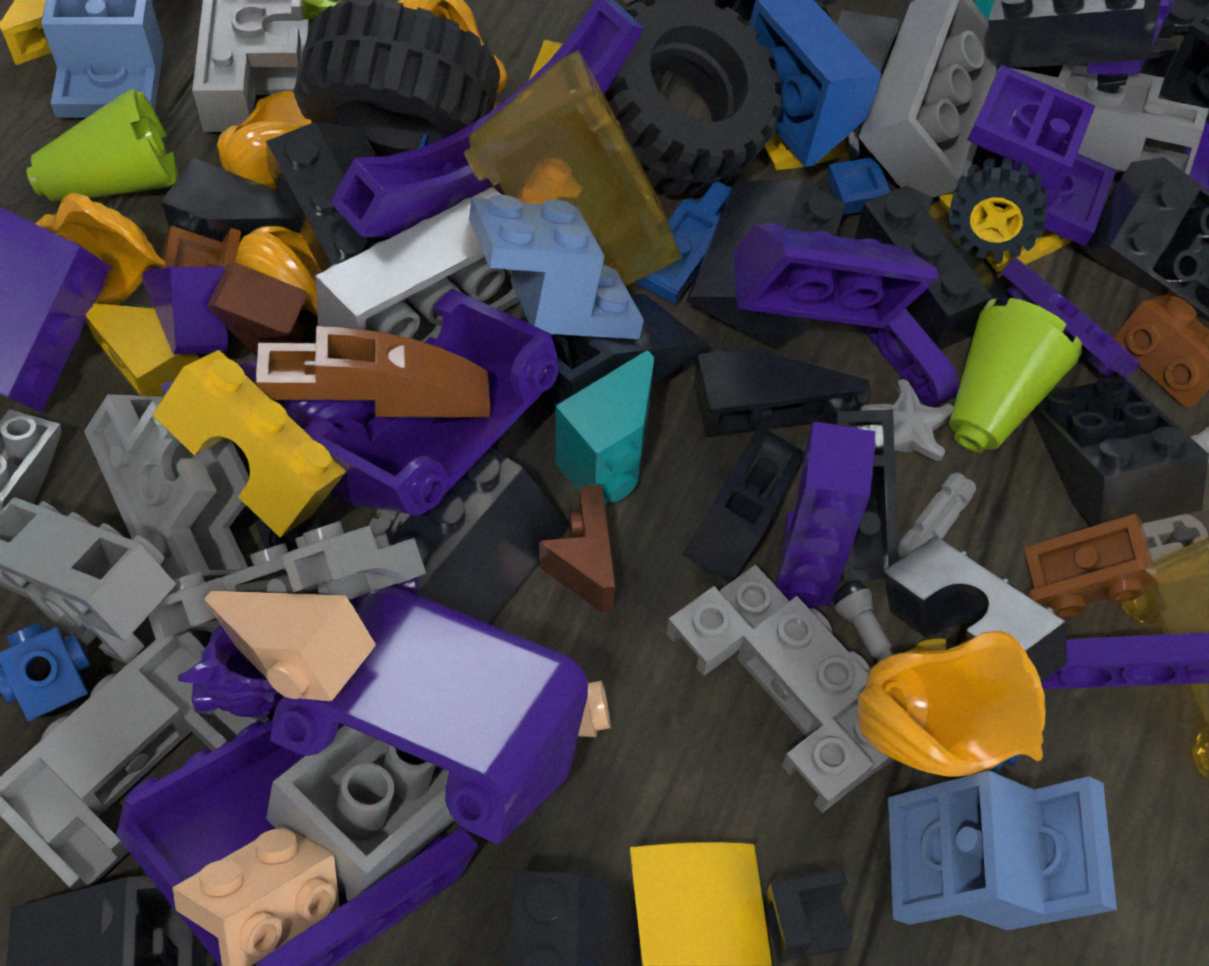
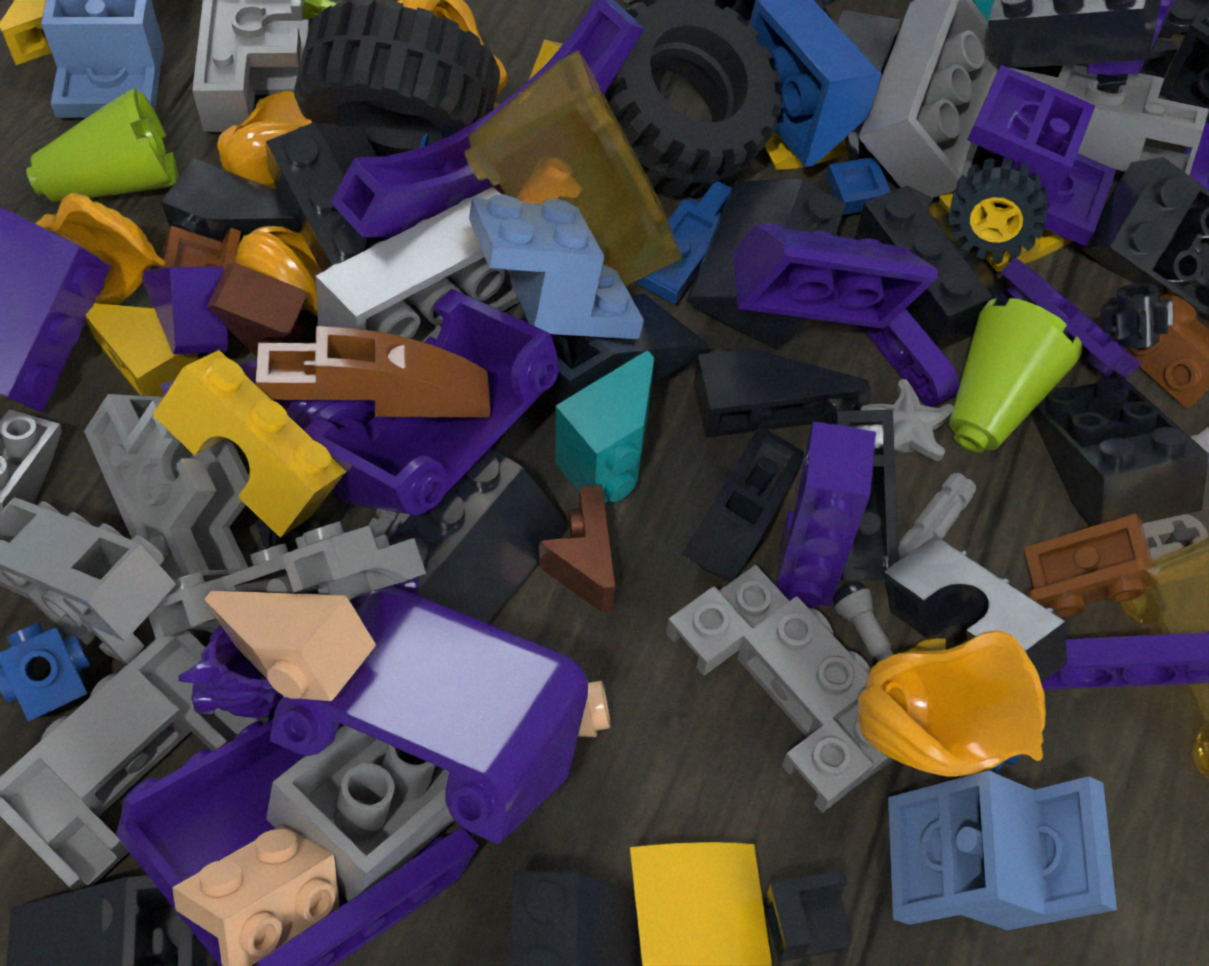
(1138, 315): none -> black gear

